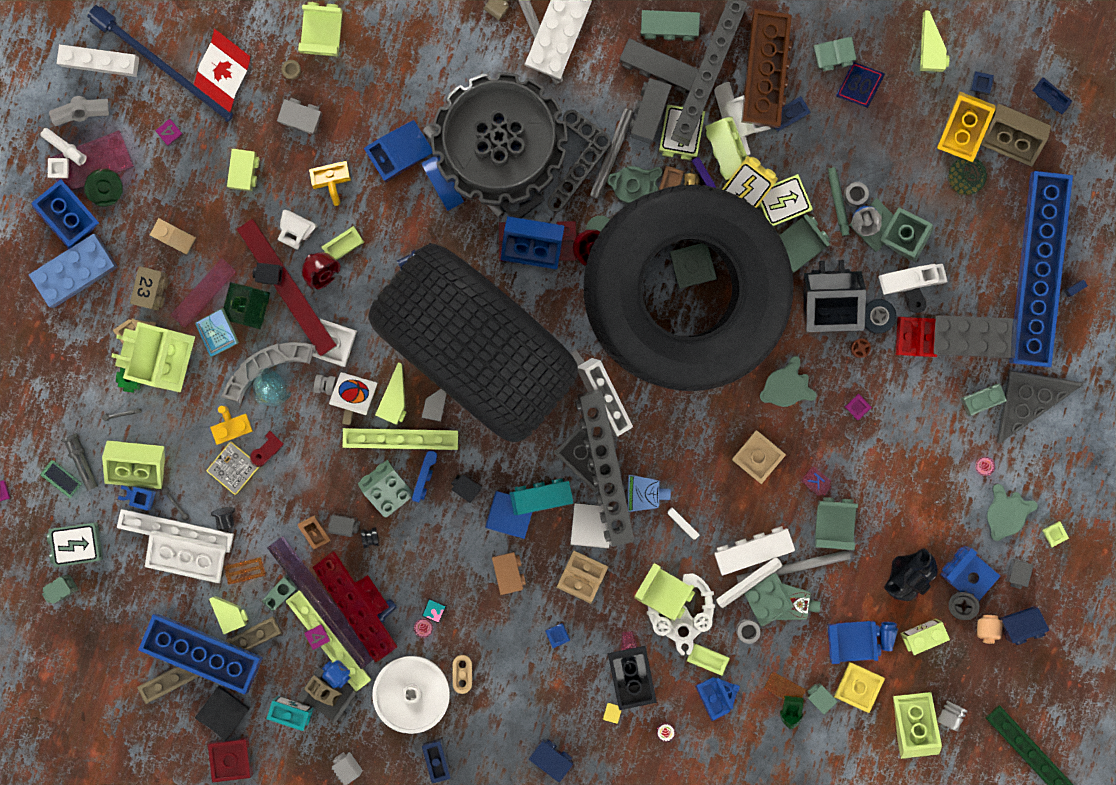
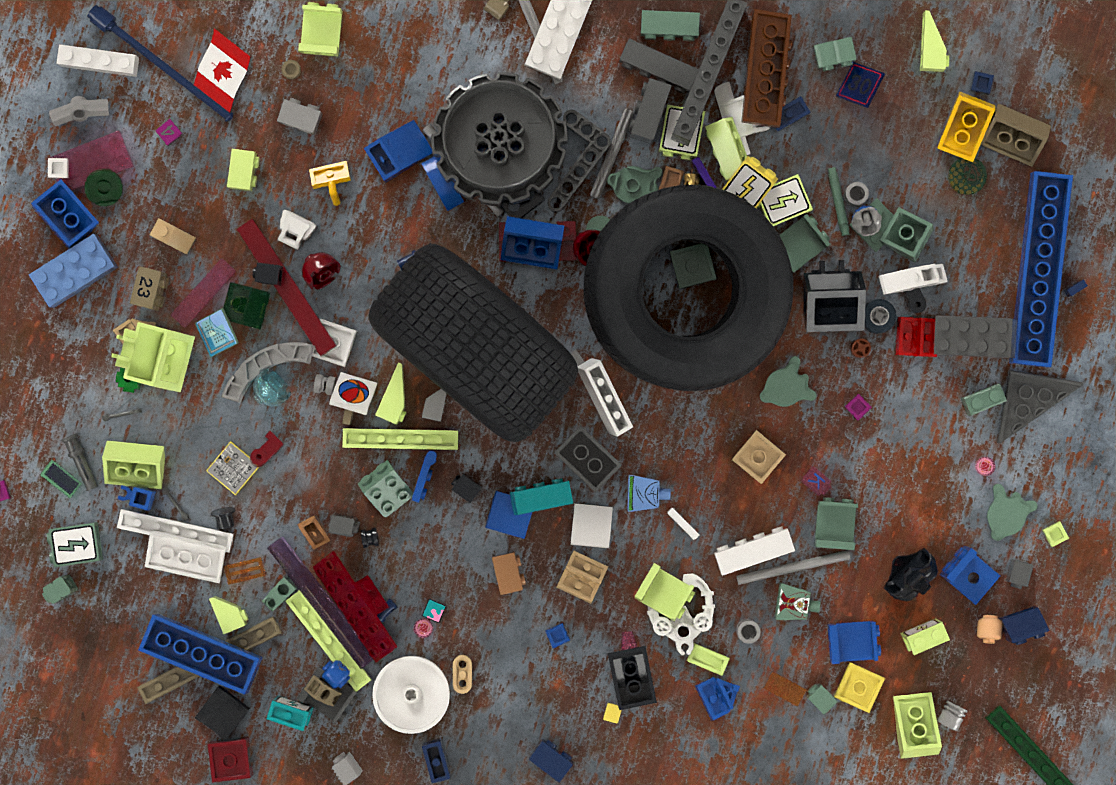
(68, 150): white axle -> none
(231, 427): yellow plate -> none
(317, 636): magenta tile -> none
(343, 243): yellowish green tile -> none
(624, 532): dark grey brick -> none
(665, 732): tile -> none
(749, 582): white axle -> none
(769, 600): sand green plate -> none
(792, 711): dark green tile -> none
(888, 634): blue cone -> none
(957, 610): dark grey gear -> none
(1052, 95): dark blue plate -> none

